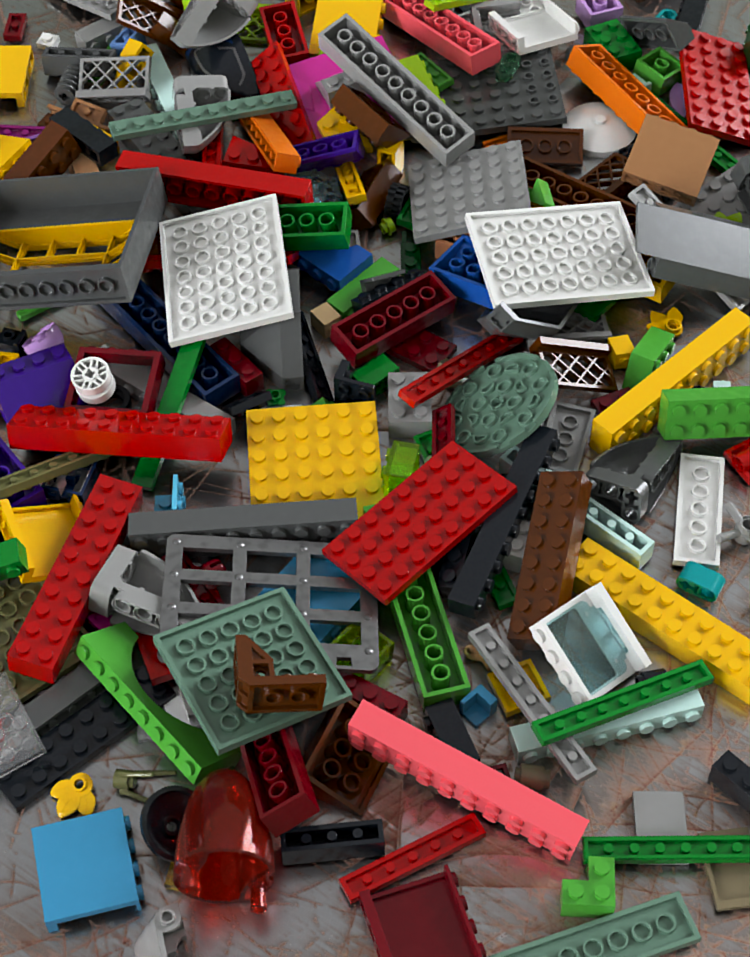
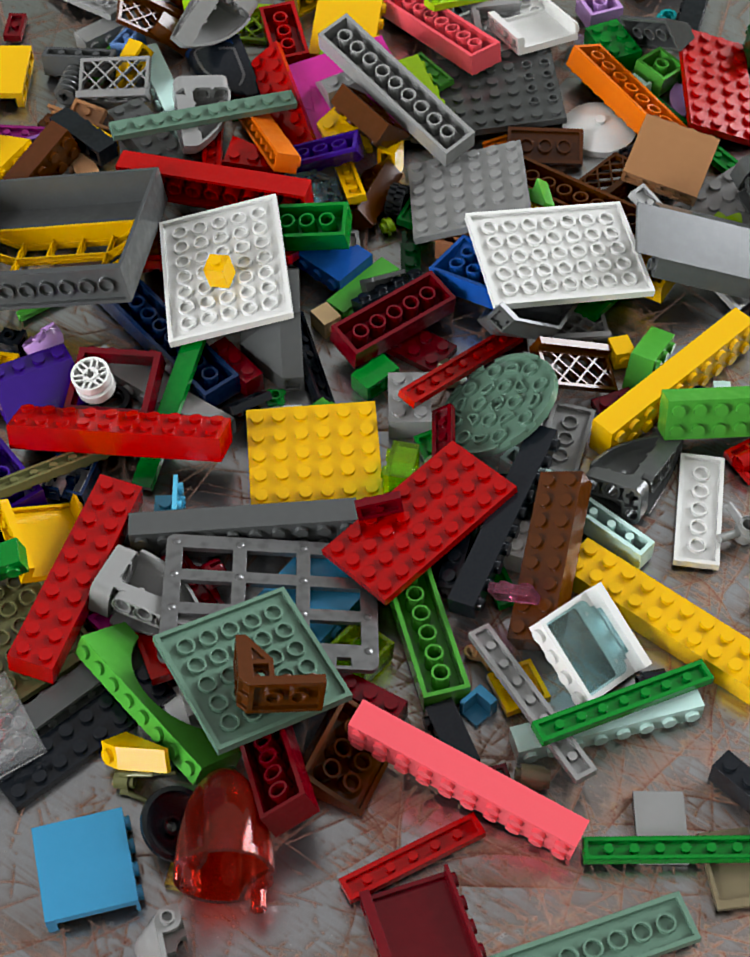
(47, 40): white plate -> none
(73, 799): yellow plate -> none
(135, 754): none -> yellow slope
(219, 271): none -> yellow brick
(333, 842): black brick -> none
(349, 390): black bracket -> none
(379, 505): none -> dark red plate
(507, 67): clear green plate -> none
(510, 592): none -> clear pink plate
(591, 896): bright green brick -> none
(671, 322): yellow plate -> none
(700, 581): teal beam -> none

